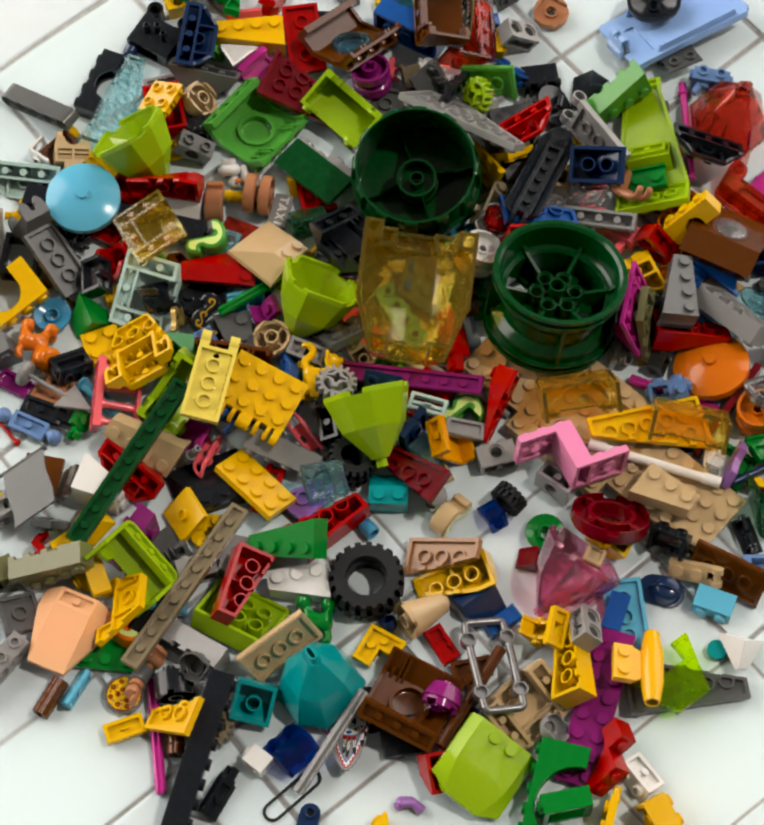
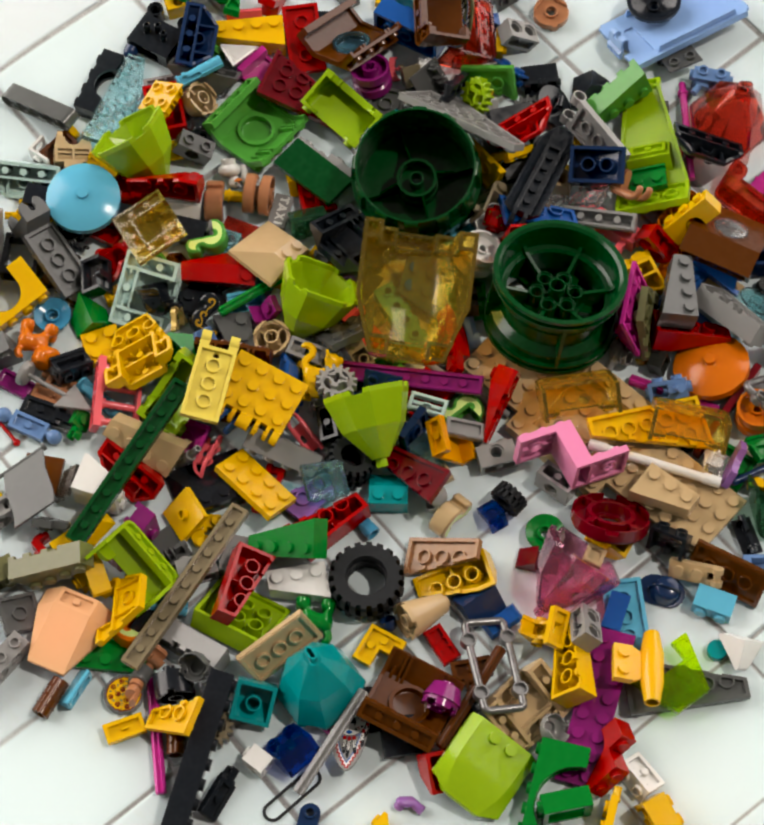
(200, 71): none -> medium azure piece

